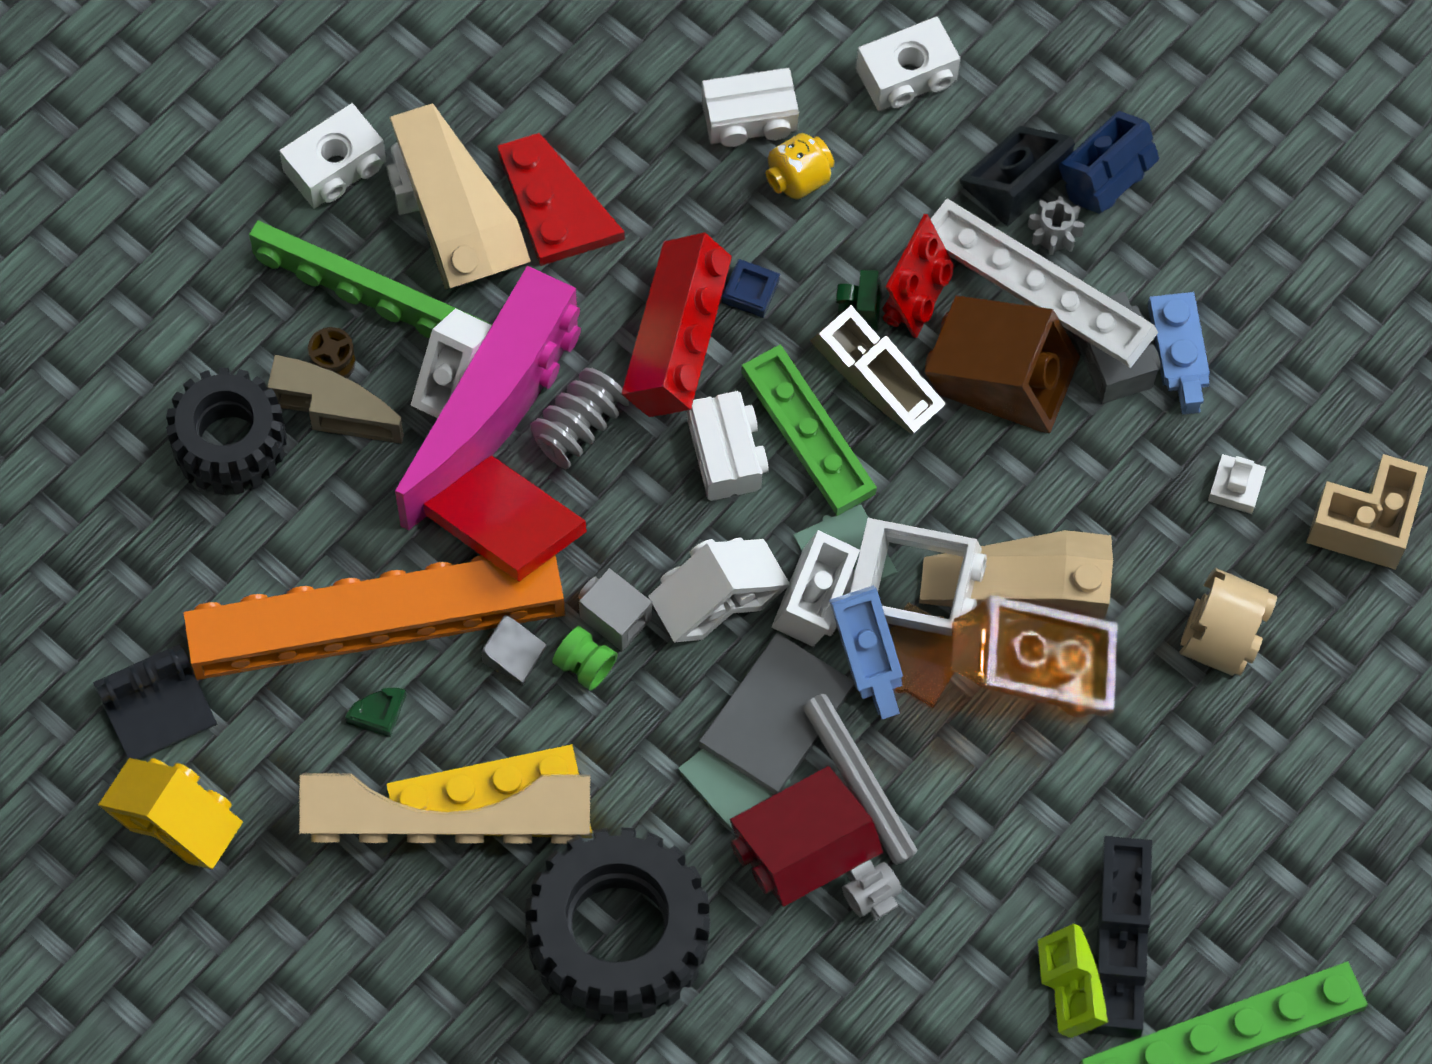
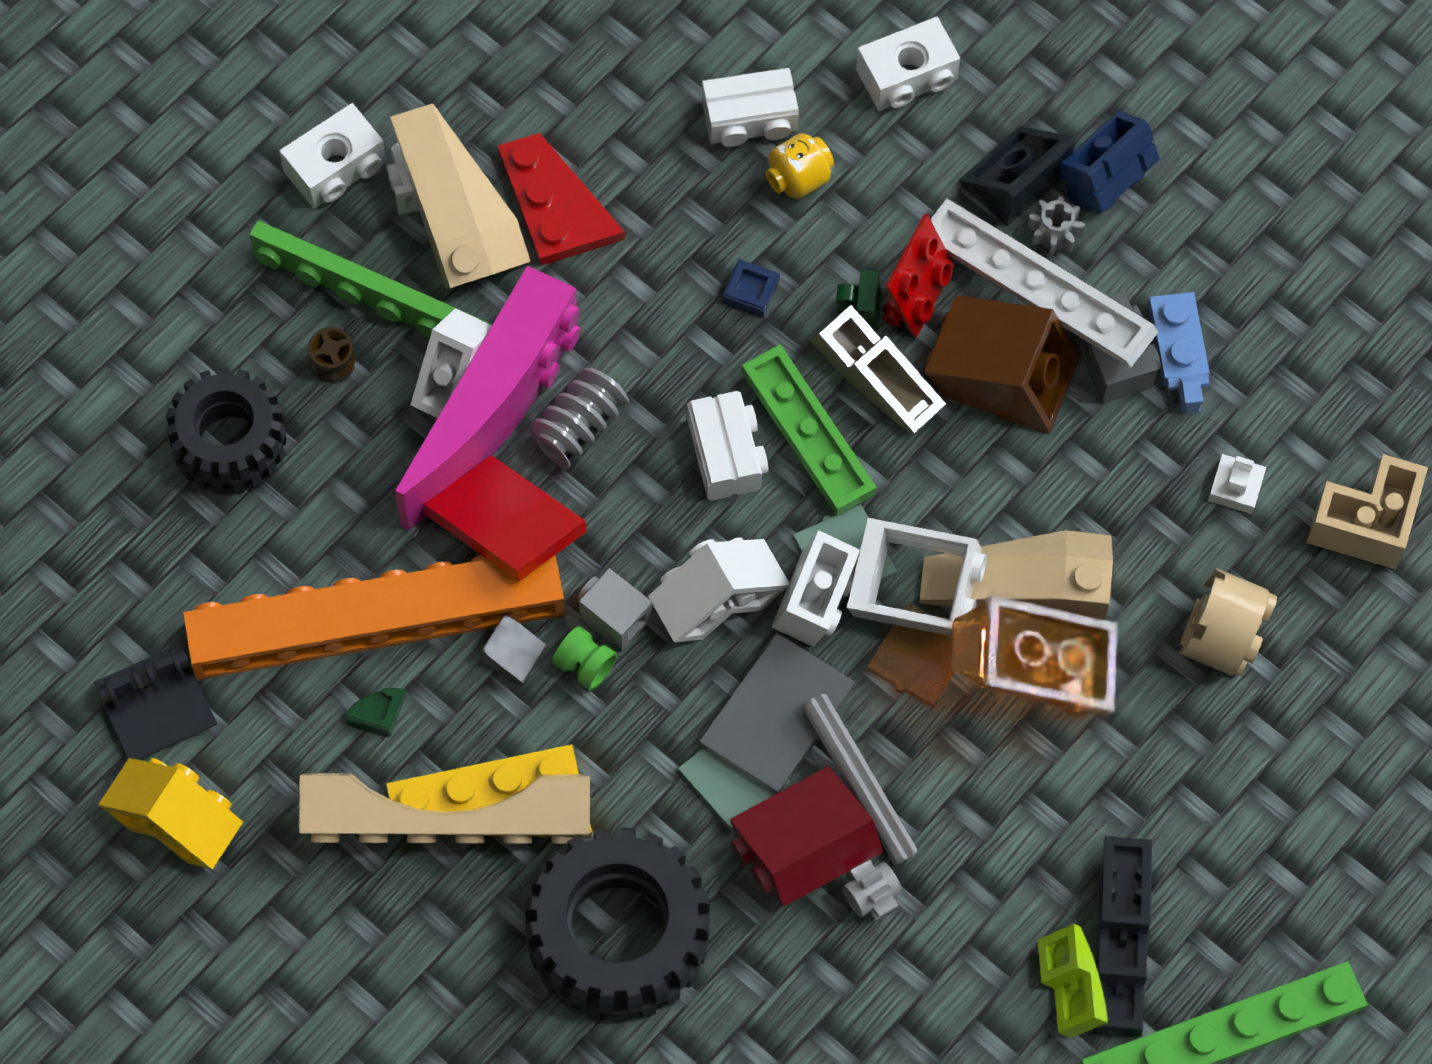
(333, 401): dark tan slope -> none
(676, 325): red brick -> none
(869, 647): medium blue hinge -> none

